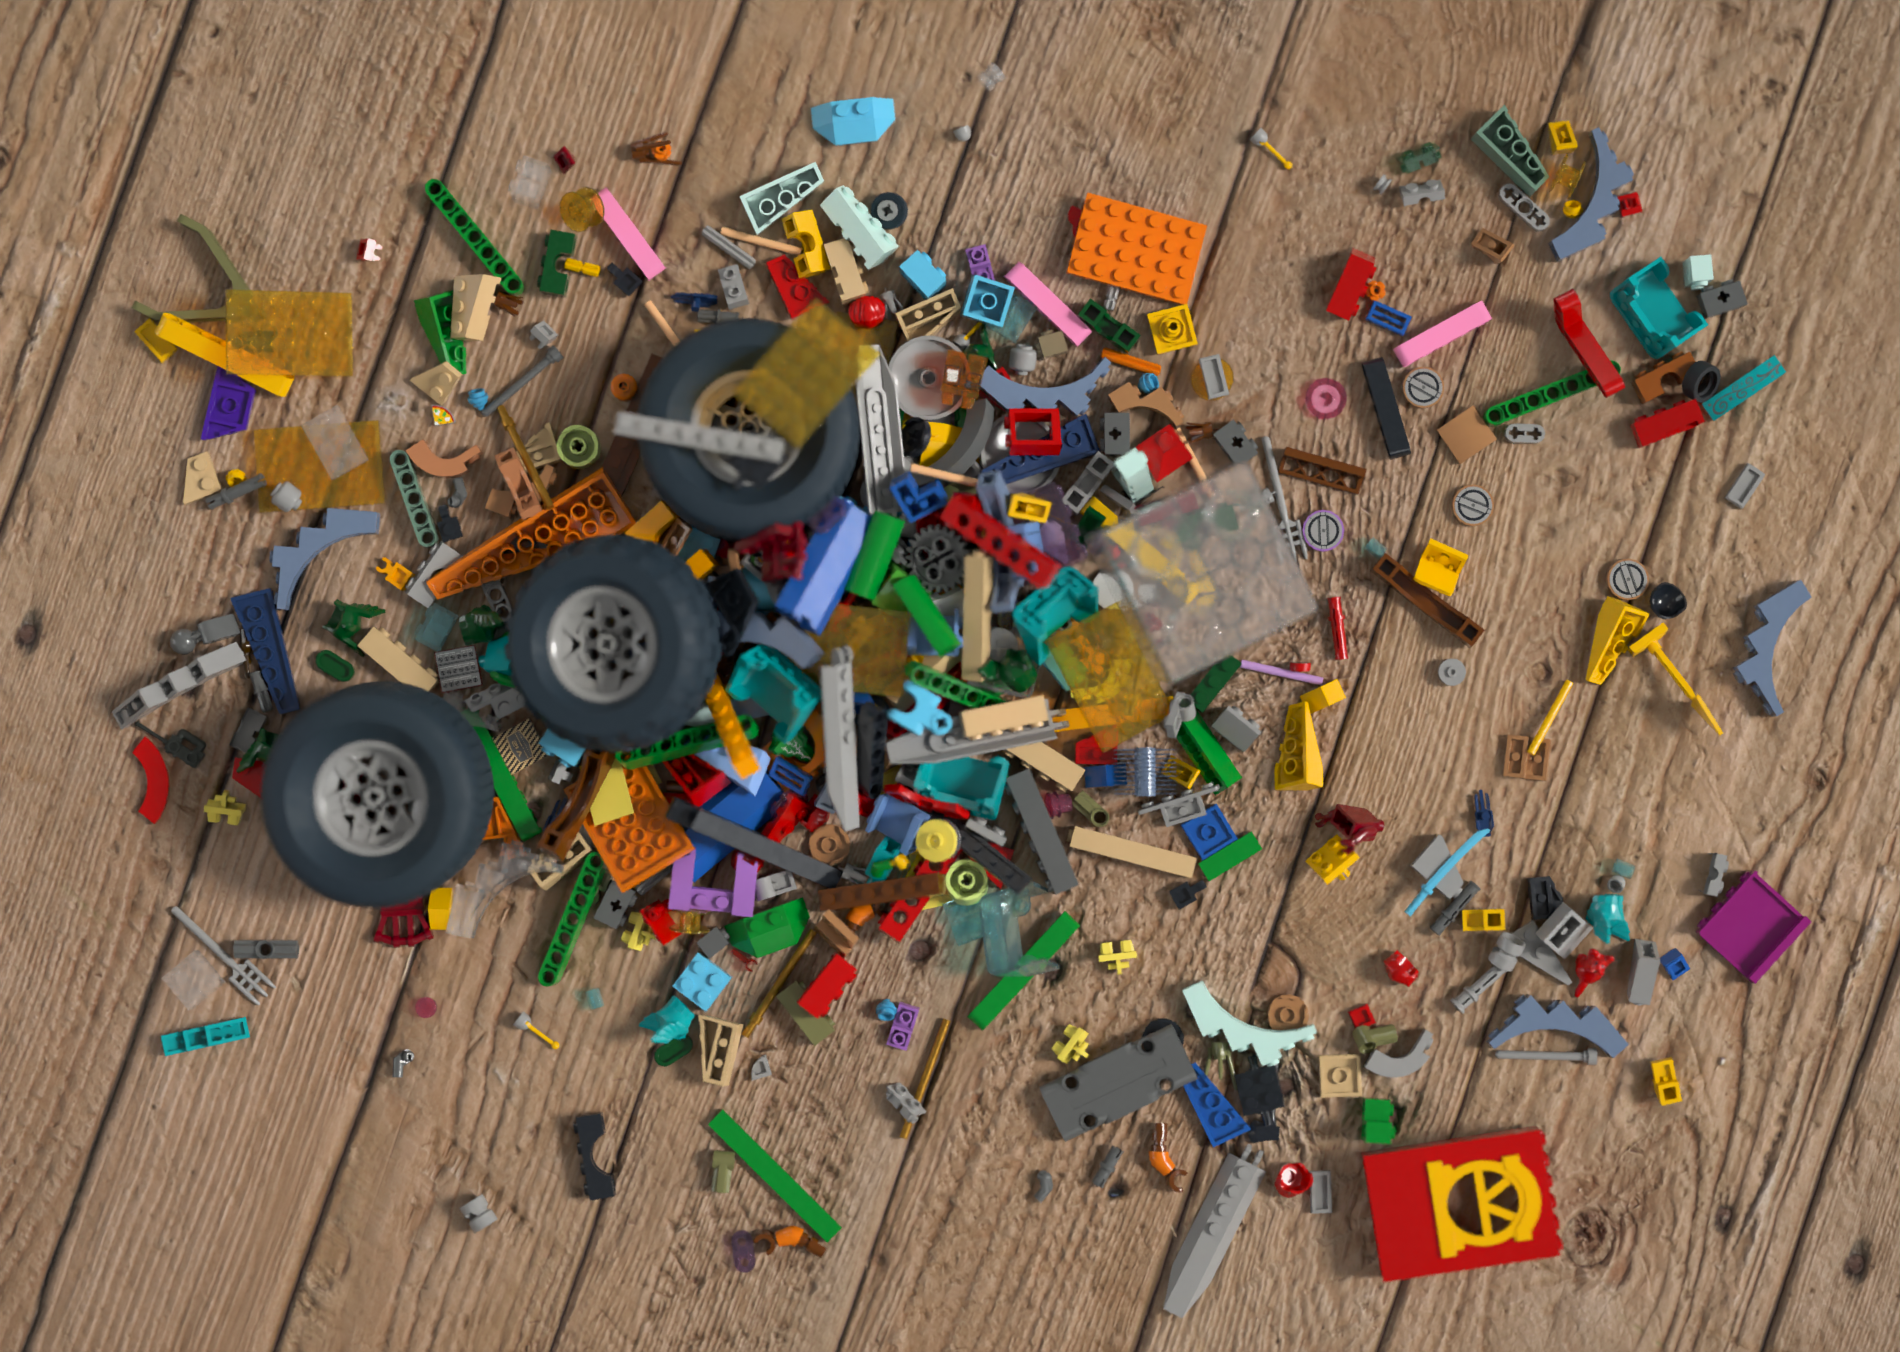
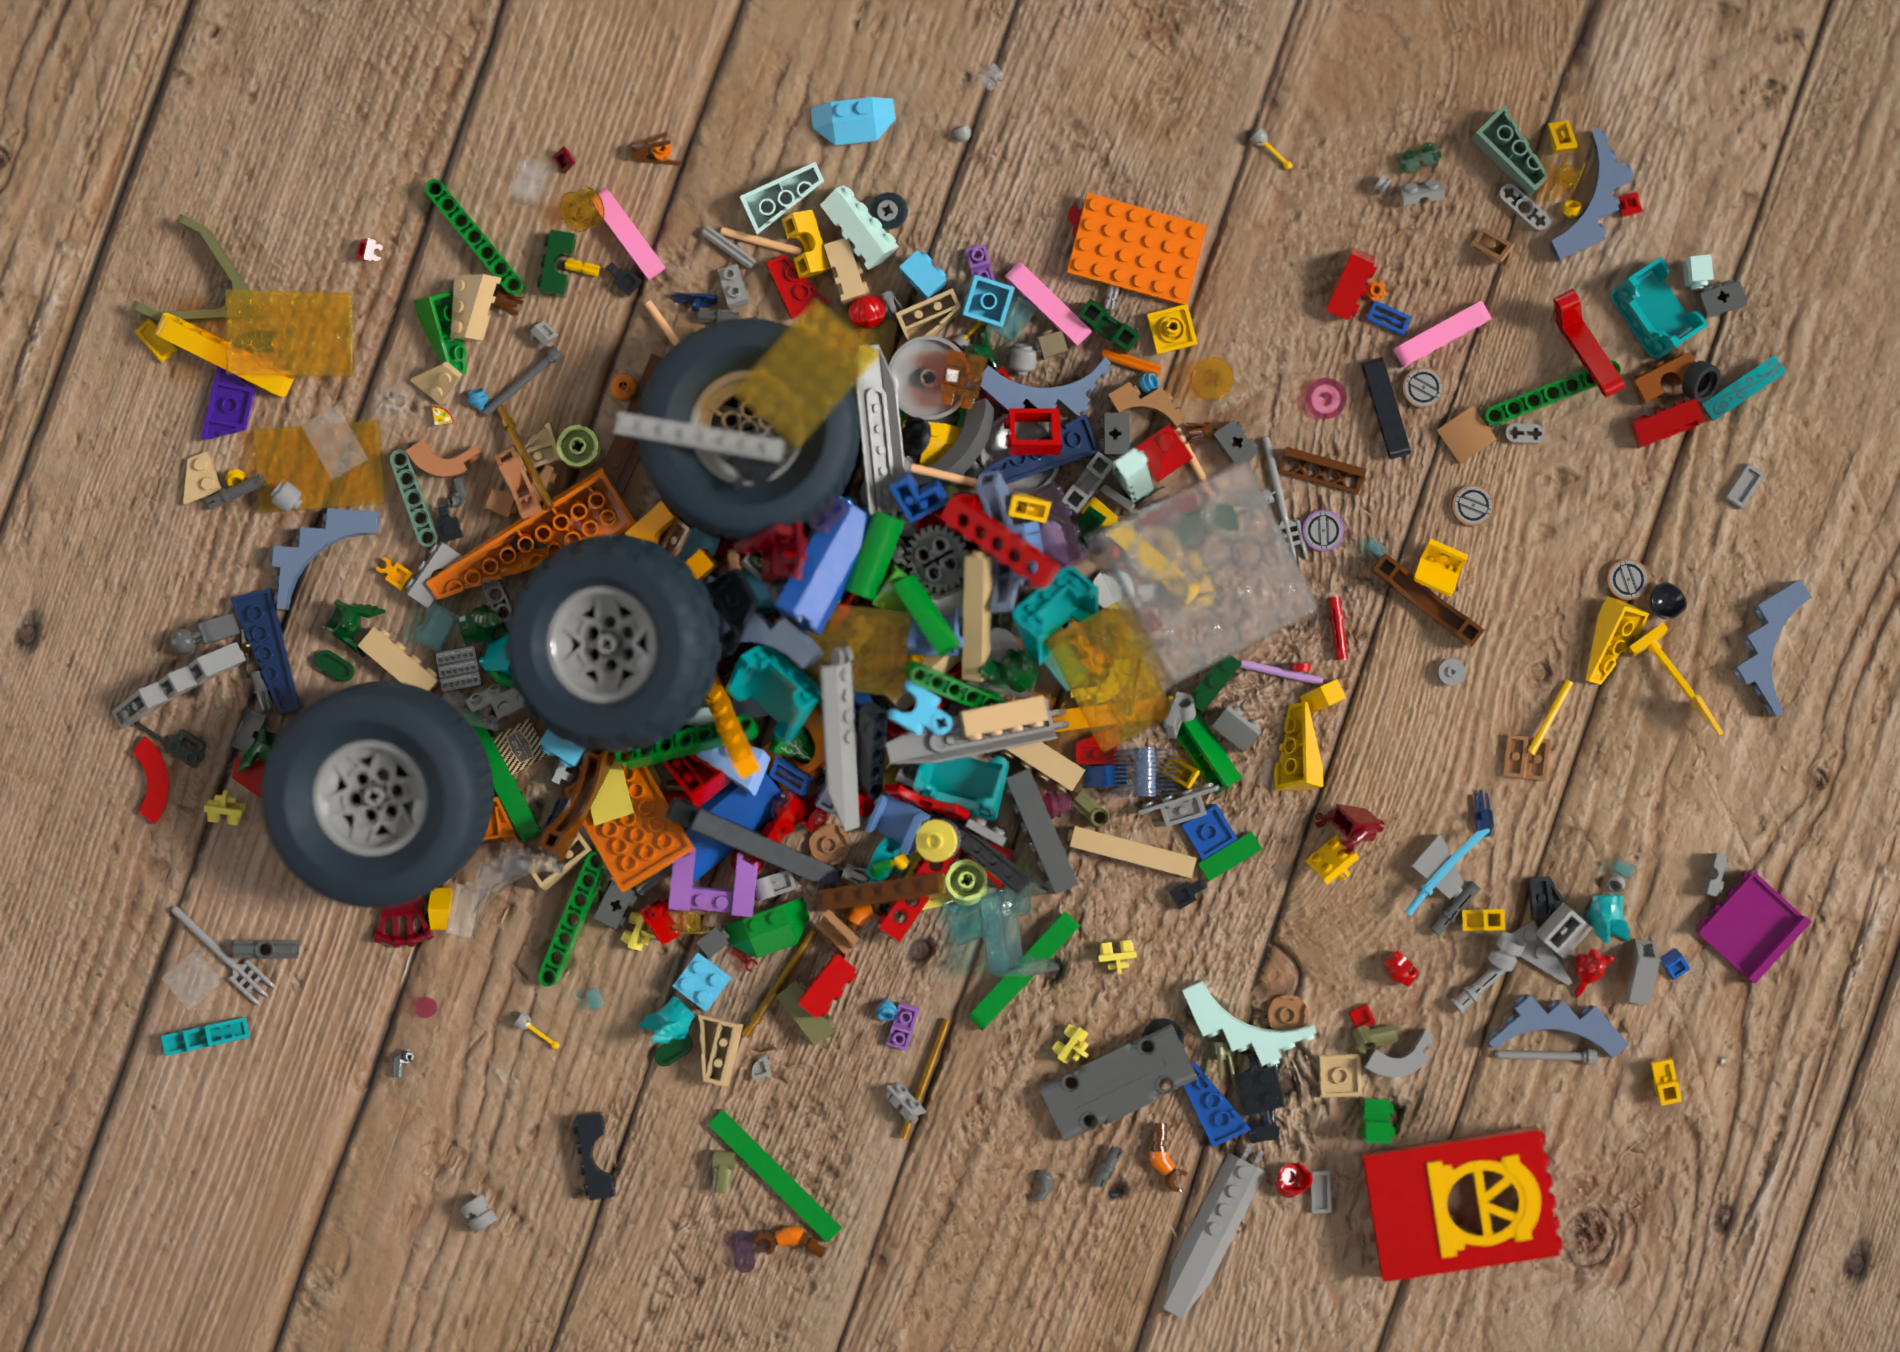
(1213, 376): light grey tile -> none

